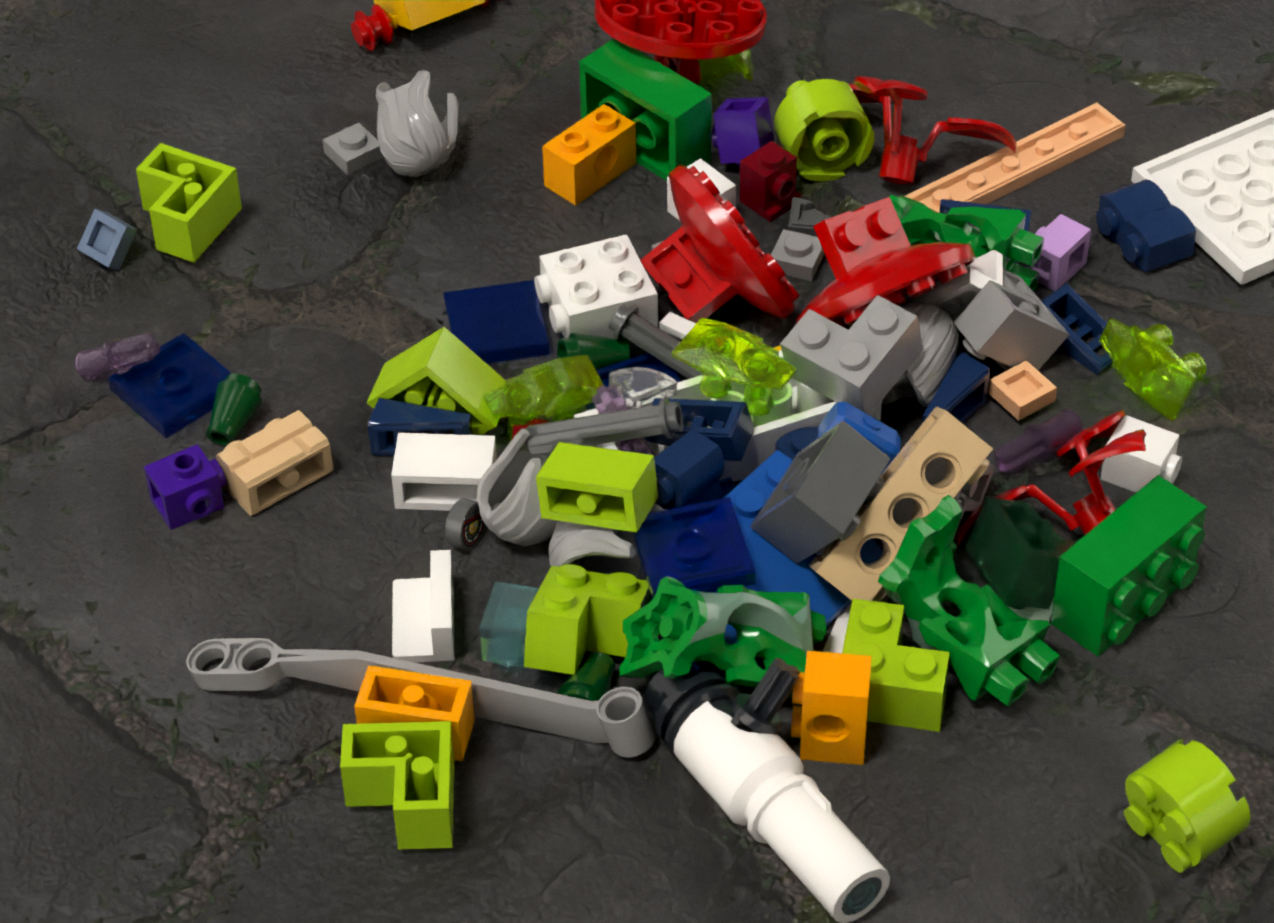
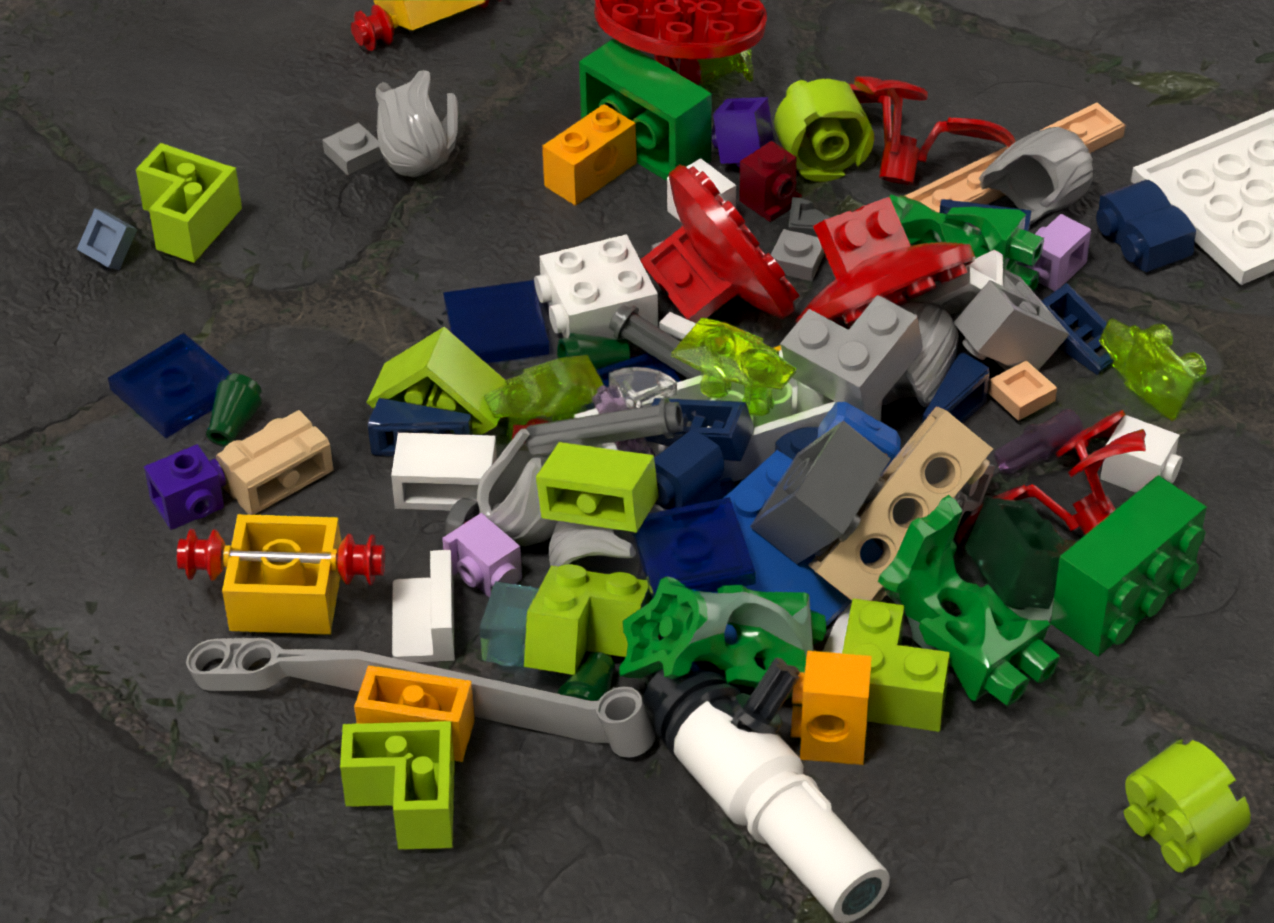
(116, 355): clear purple axle -> none
(281, 570): none -> yellow brick
(483, 554): none -> lavender brick
(1042, 171): none -> light grey hair

